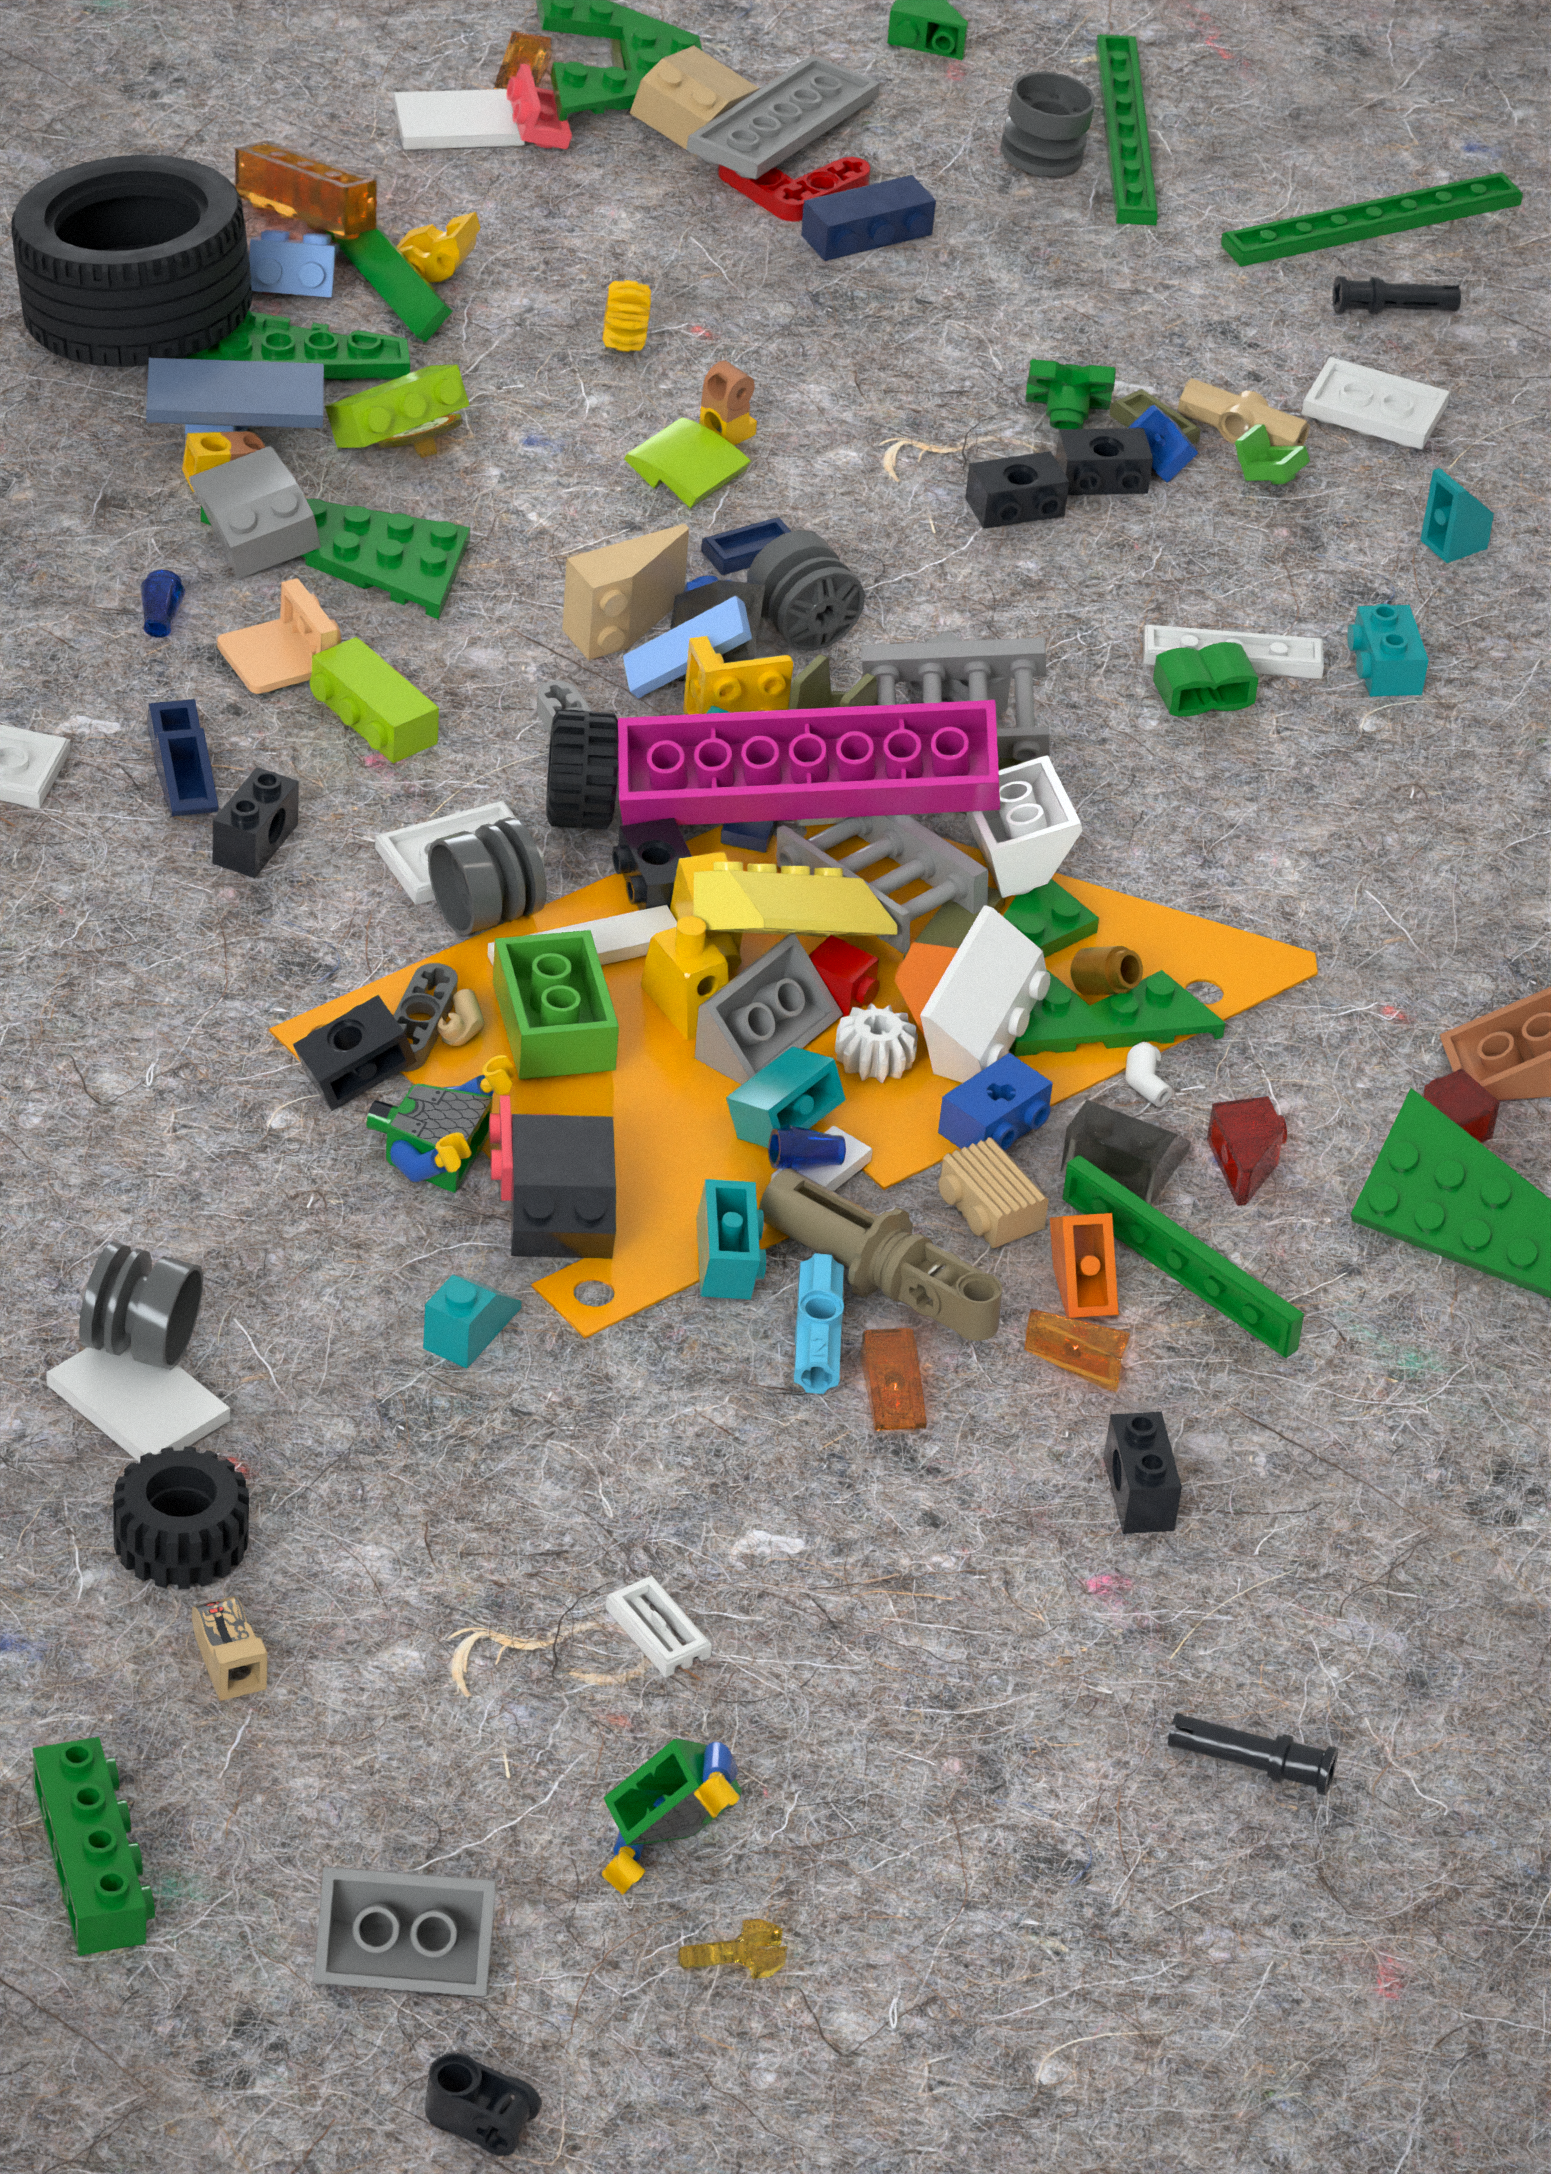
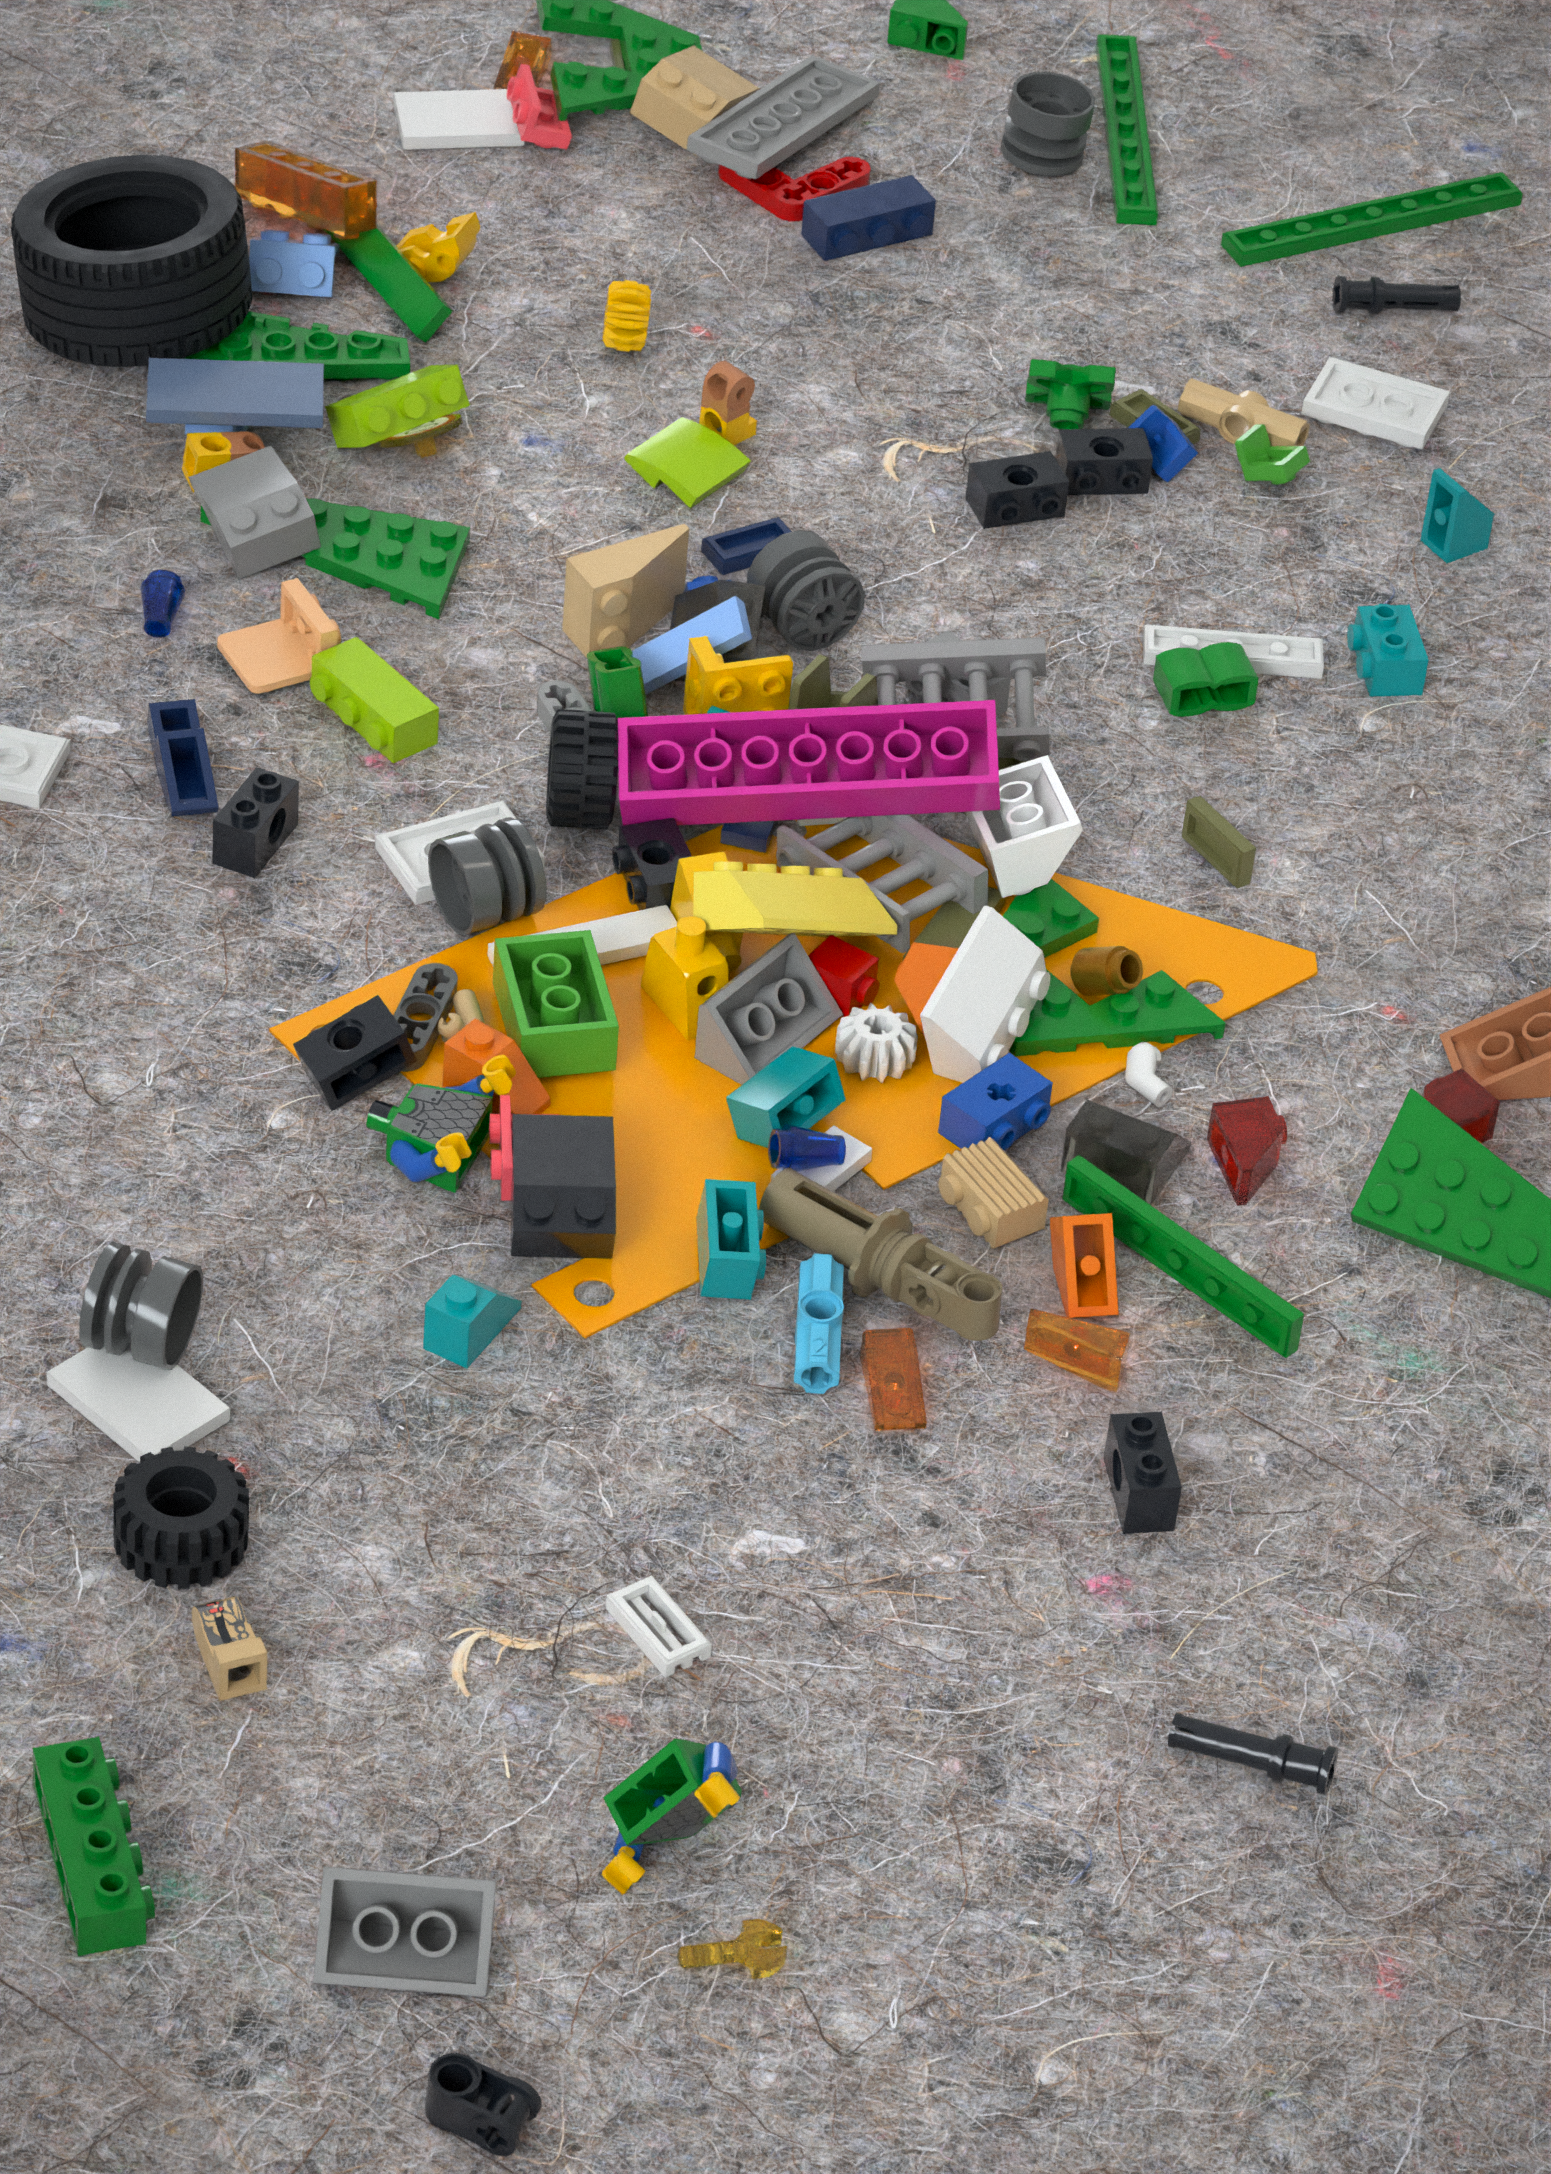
(477, 1044): none -> orange slope
(617, 682): none -> green brick
(1218, 842): none -> olive tile

